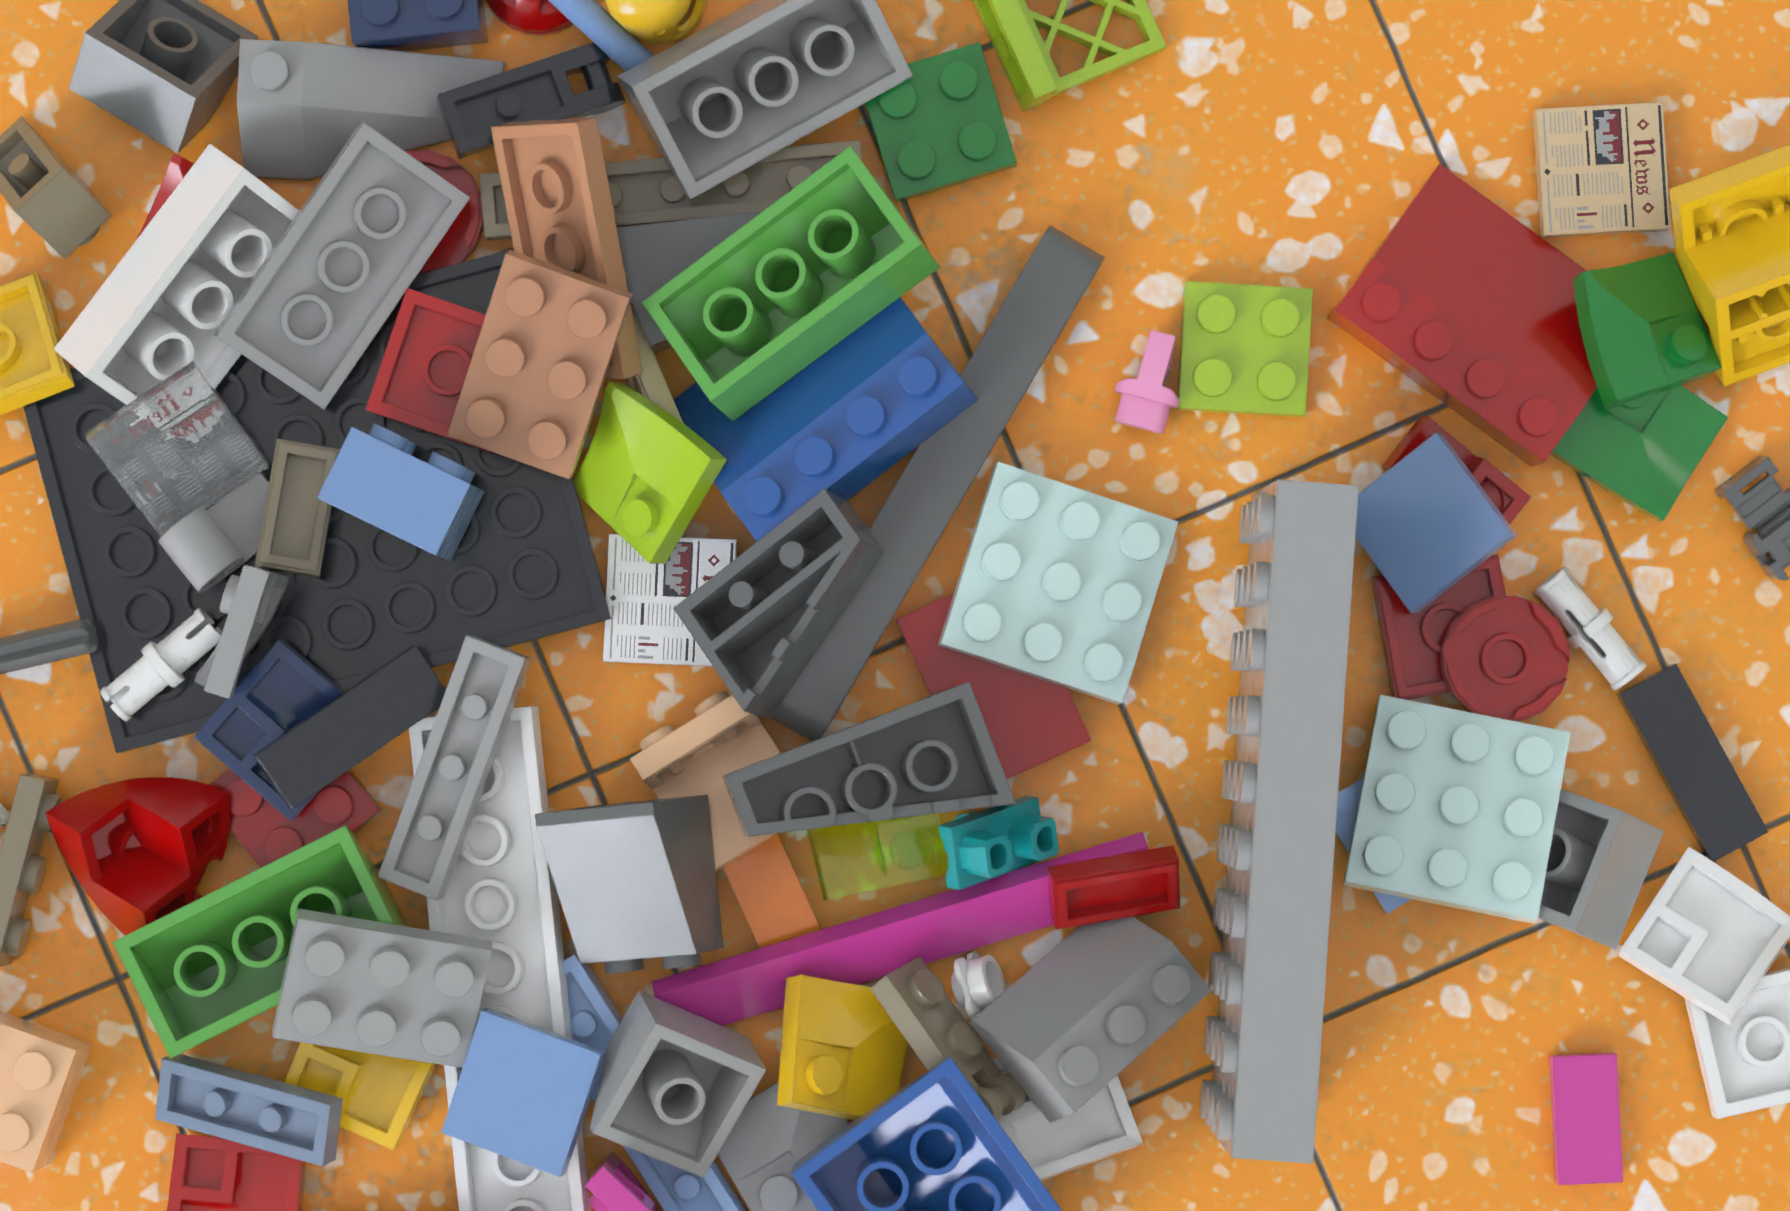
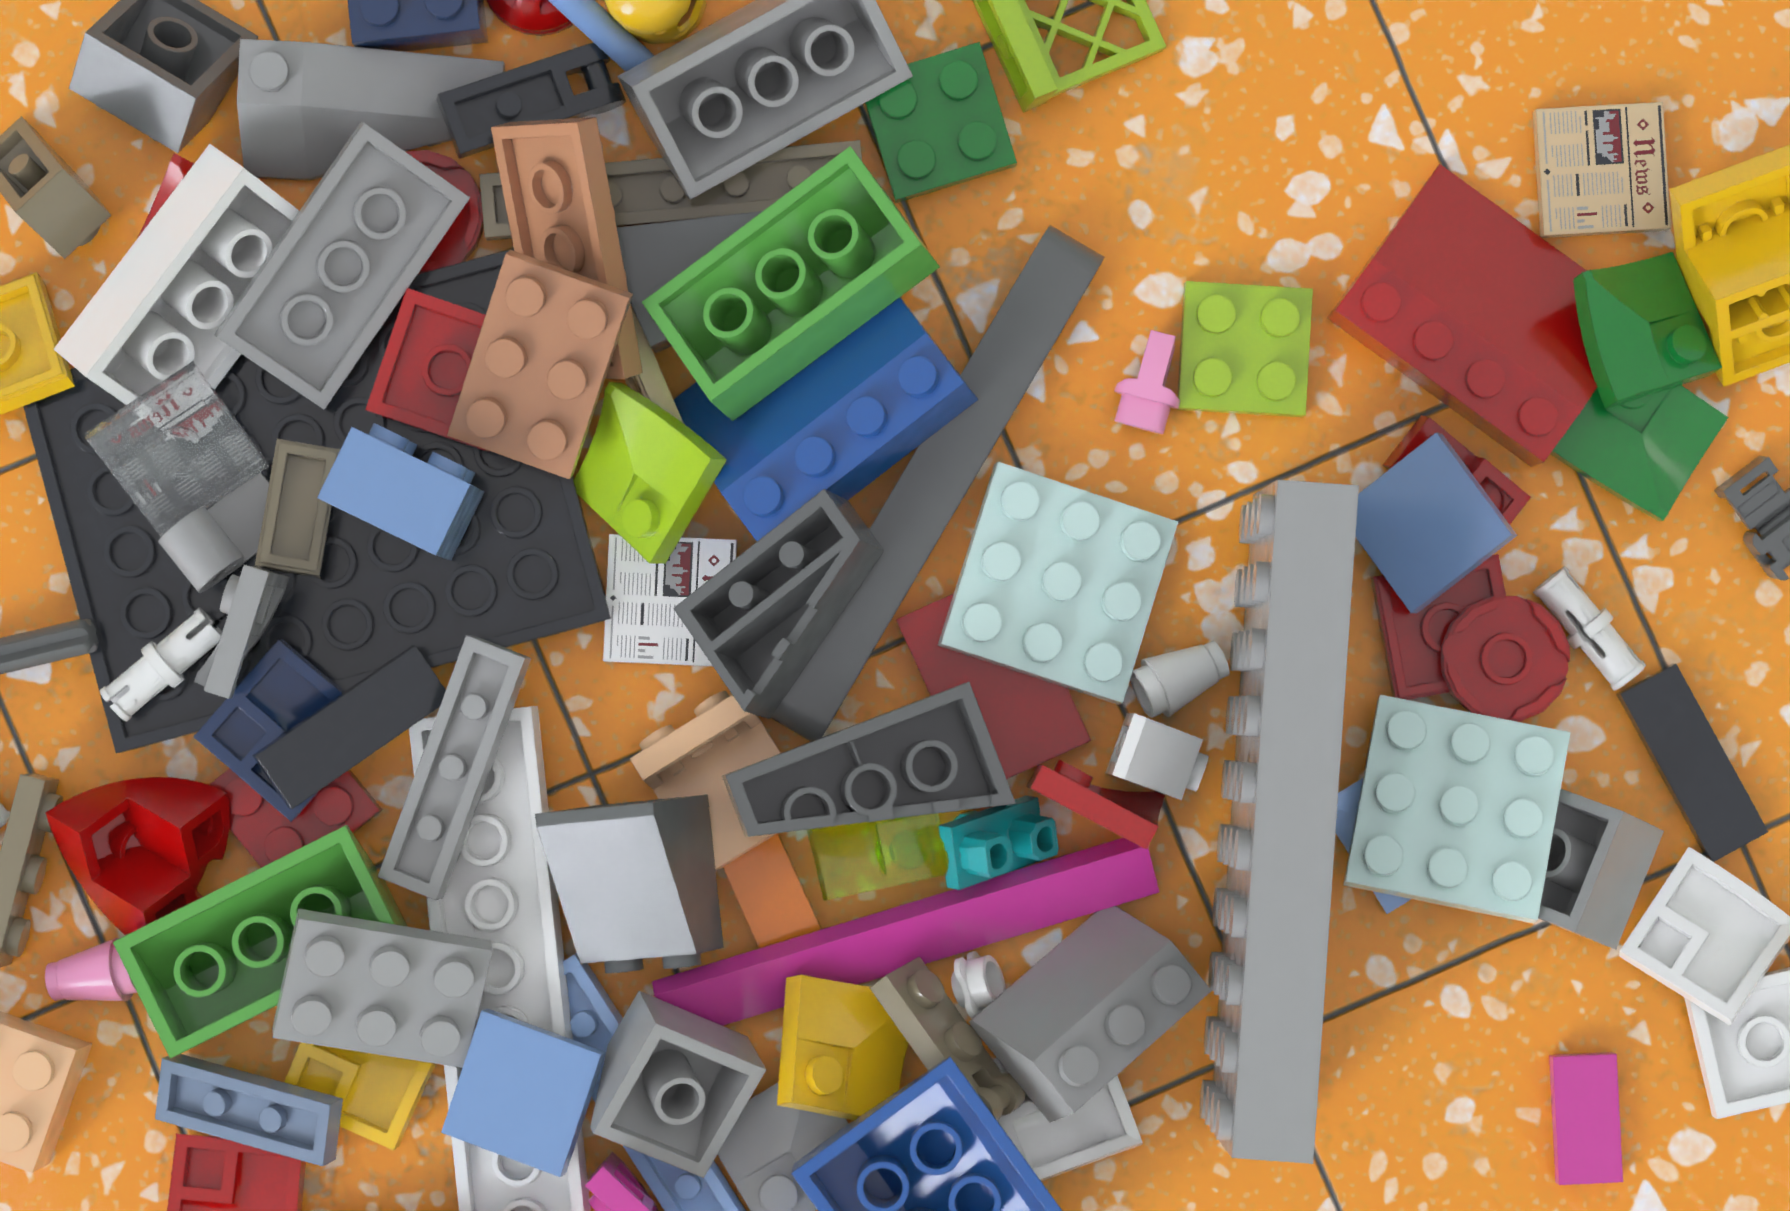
(90, 976): none -> bright pink cone
(1114, 887): red tile -> none
(1123, 812): none -> red plate
(1157, 757): none -> white slope
(1177, 677): none -> white cone

